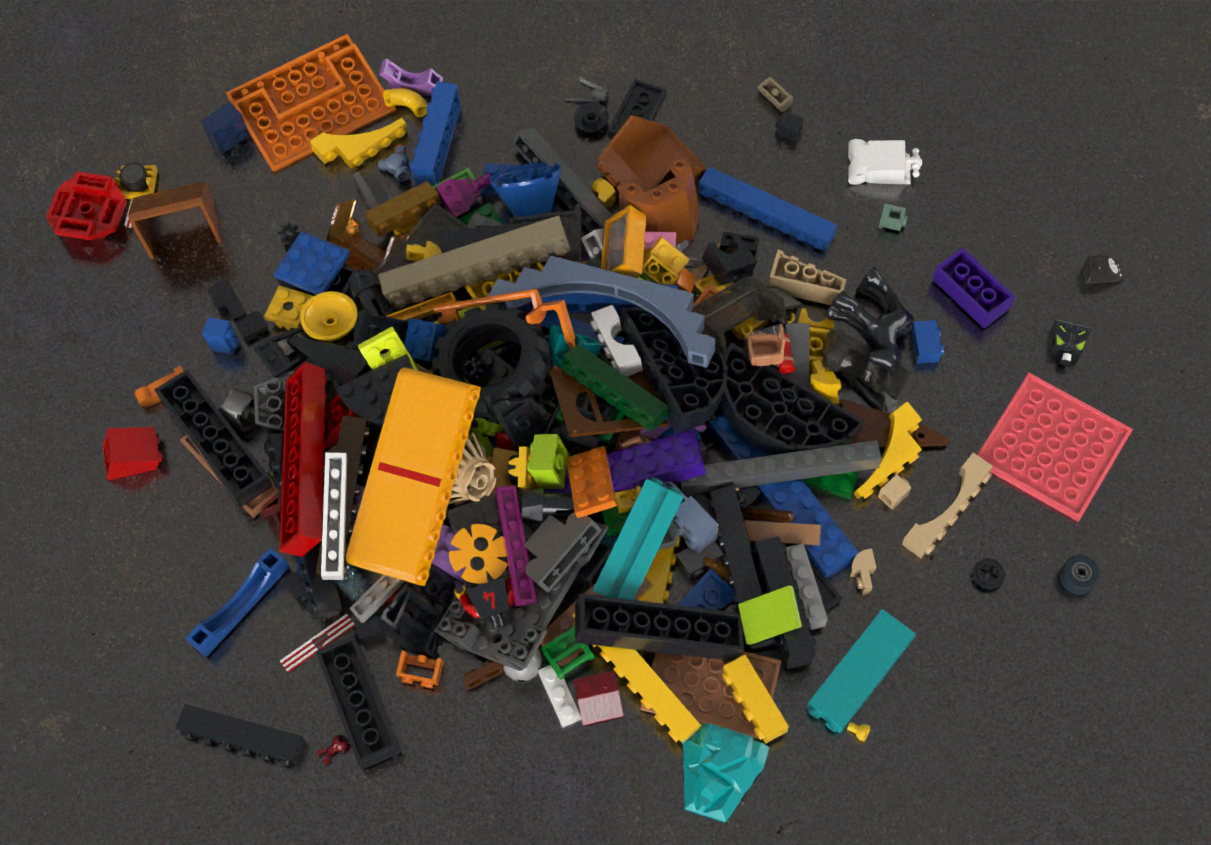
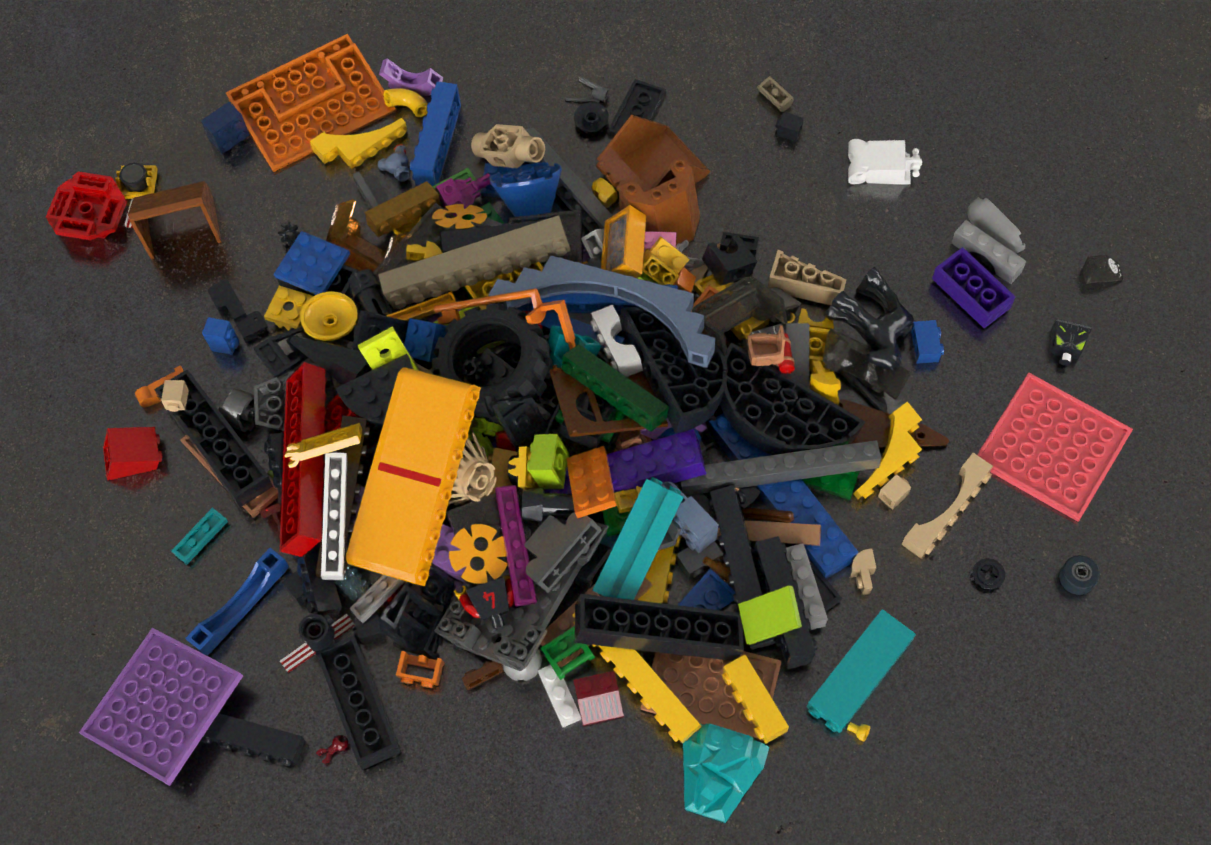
(161, 705): none -> medium lavender plate
(174, 395): none -> tan brick
(199, 536): none -> teal plate
(317, 631): none -> black piece
(324, 443): none -> yellow tile
(459, 222): none -> light orange piece
(508, 146): none -> tan brick
(767, 208): blue brick -> none
(893, 217): sand green brick -> none
(993, 222): none -> light grey brick
(1005, 262): none -> light grey arch

